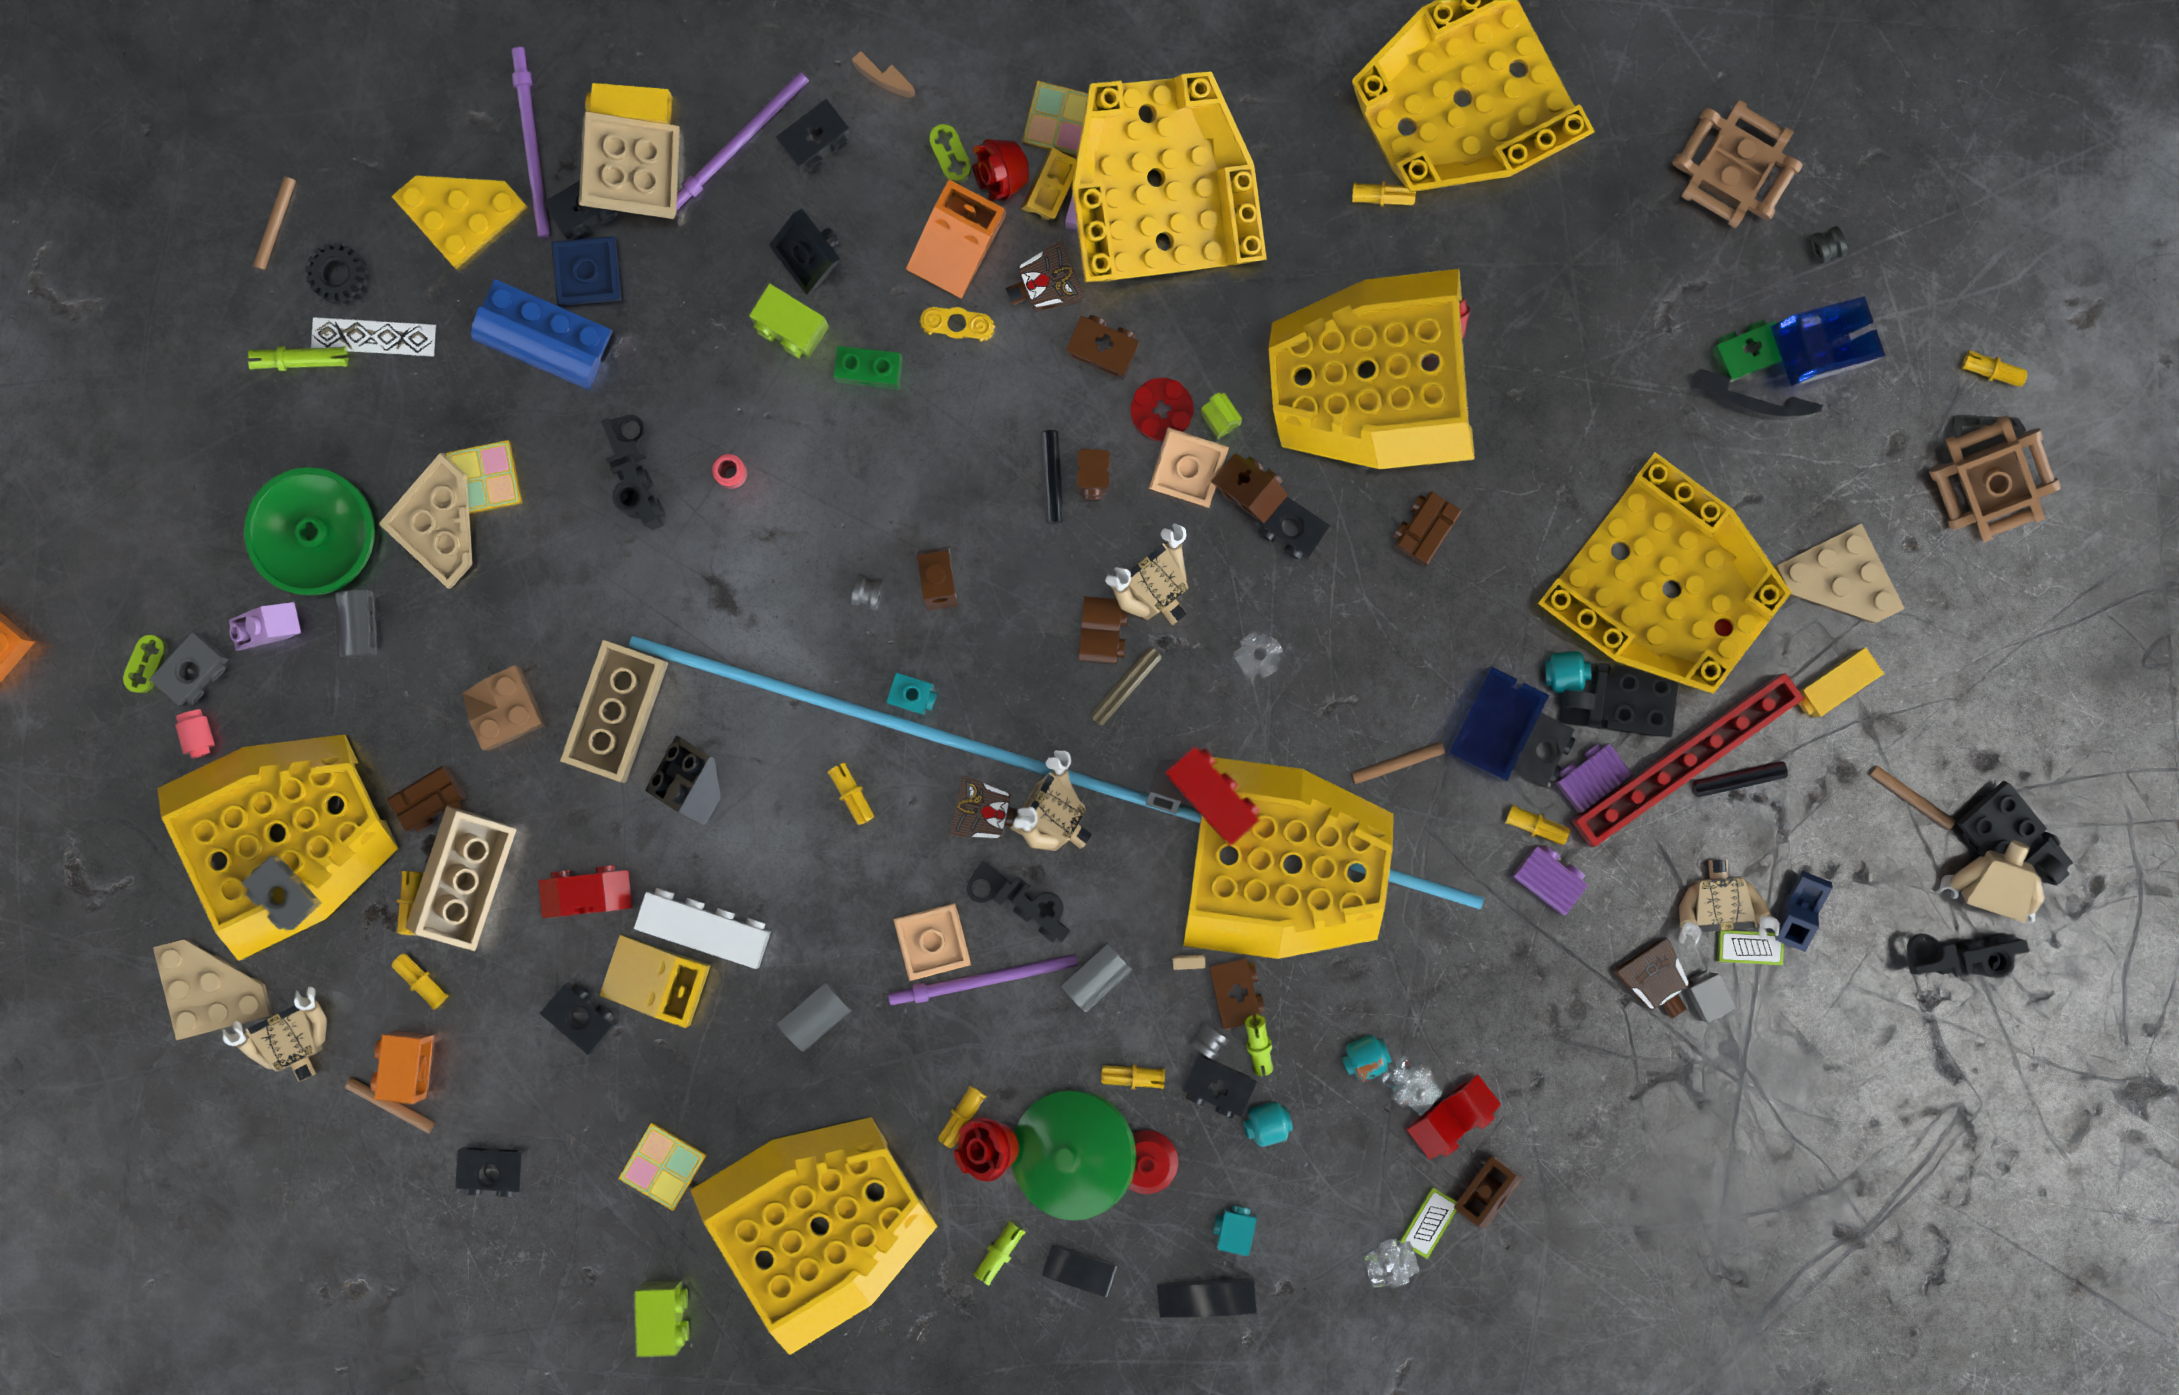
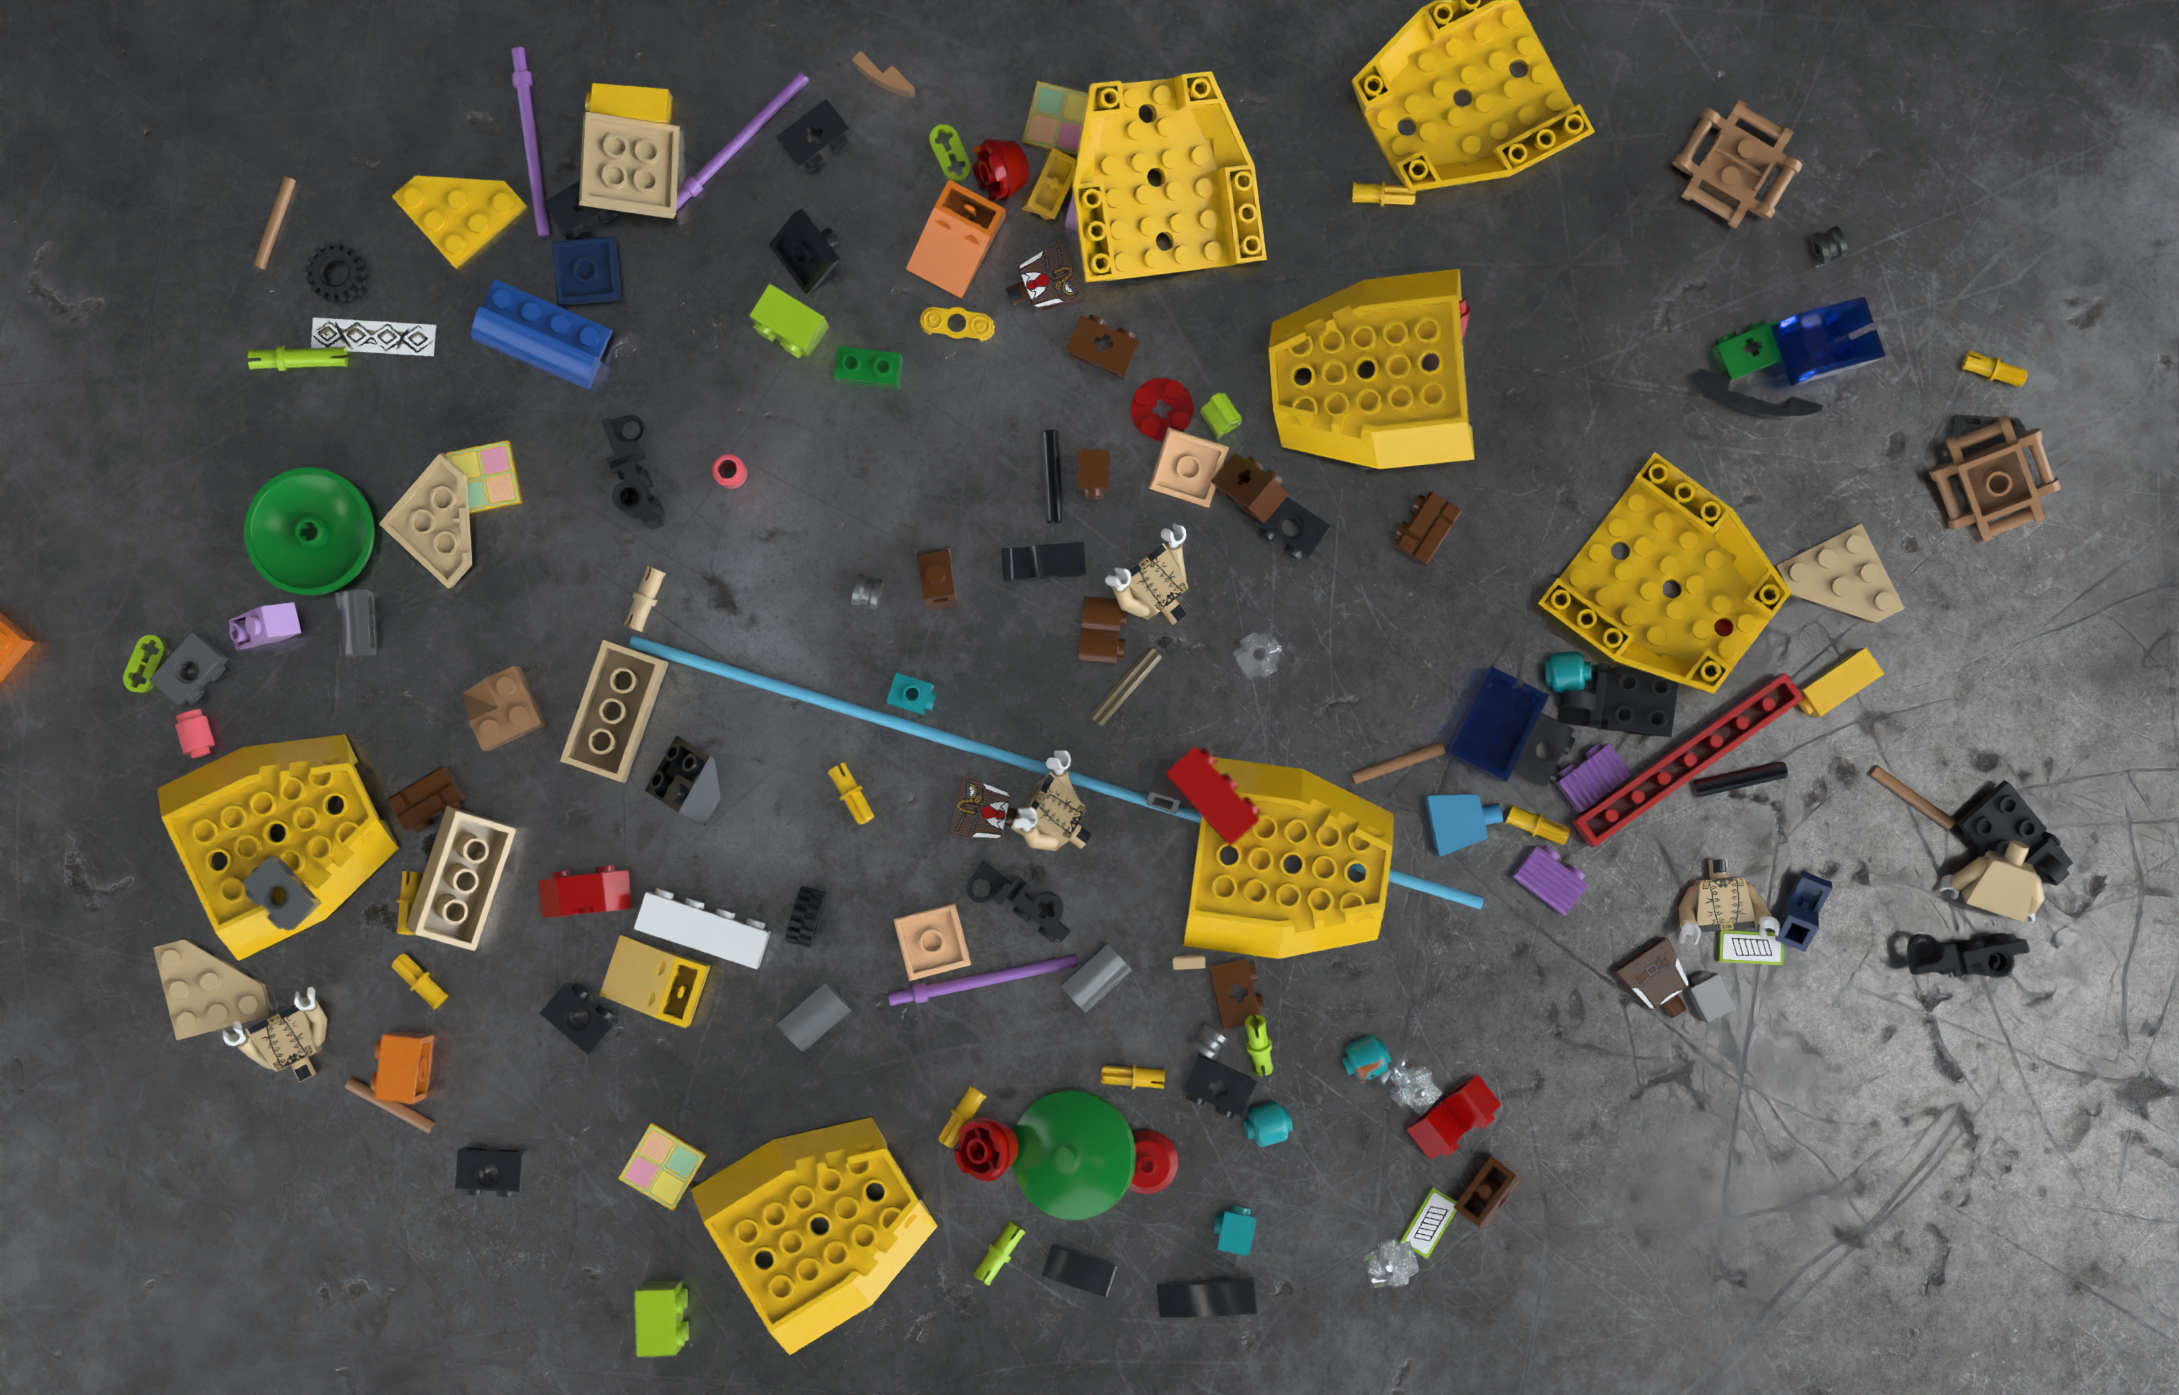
(644, 598): none -> tan pin
(805, 916): none -> black tyre
(1044, 561): none -> black piece
(1459, 820): none -> dark azure torso

